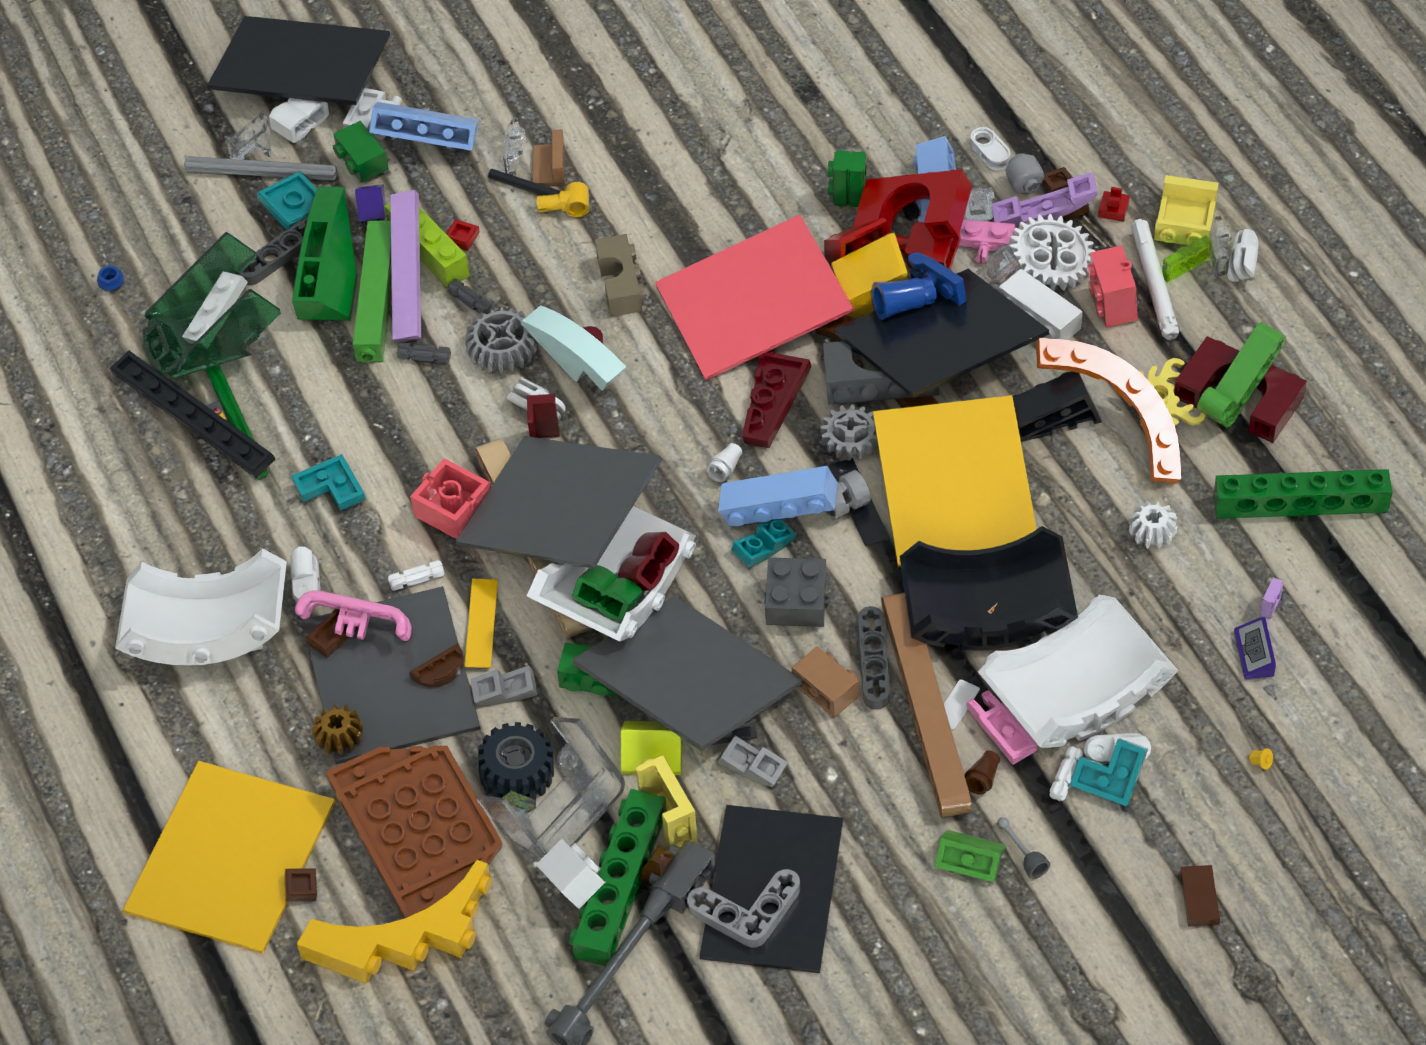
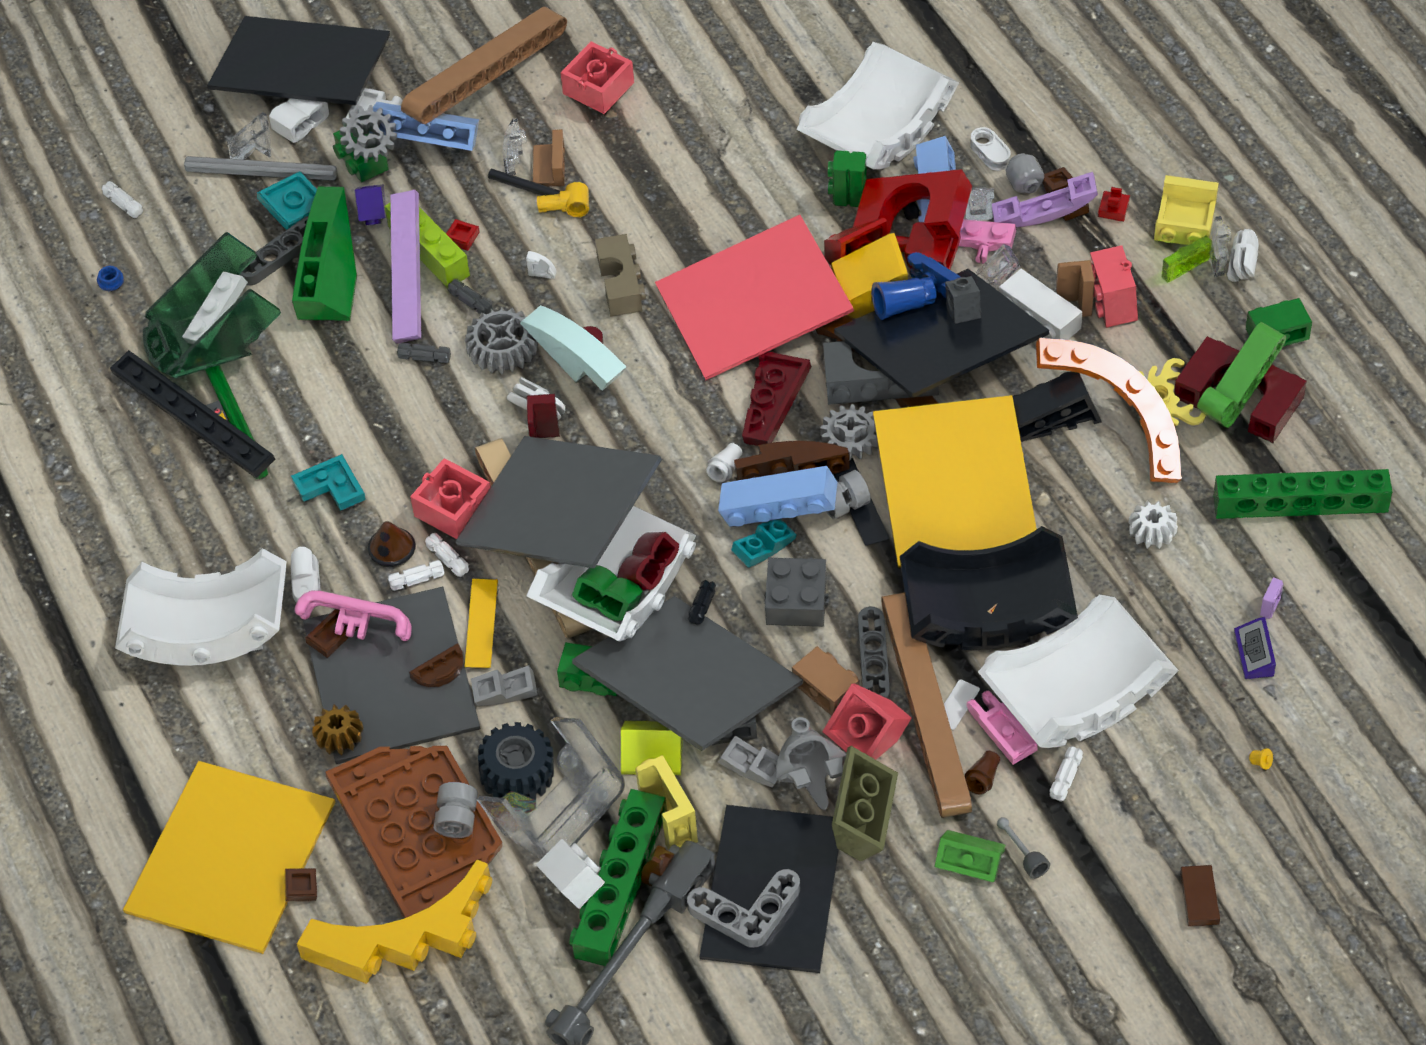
(122, 199): none -> white axle
(365, 144): none -> light grey gear
(374, 294): bright green brick -> none
(391, 545): none -> reddish brown hat
(447, 554): none -> white axle
(456, 809): none -> light grey wheel
(483, 65): none -> medium nougat beam
(540, 266): none -> white tile
(597, 77): none -> coral brick
(702, 602): none -> black axle
(792, 456): none -> reddish brown slope
(807, 761): none -> light grey piece
(863, 805): none -> olive slope
(866, 722): none -> coral slope
(887, 107): none -> white panel
(963, 299): none -> dark grey brick
(1069, 249): white gear -> none
(1076, 283): none -> medium nougat panel
(1101, 747): white arm -> none
(1112, 781): teal plate -> none
(1155, 279): white piece -> none
(1286, 317): none -> green brick

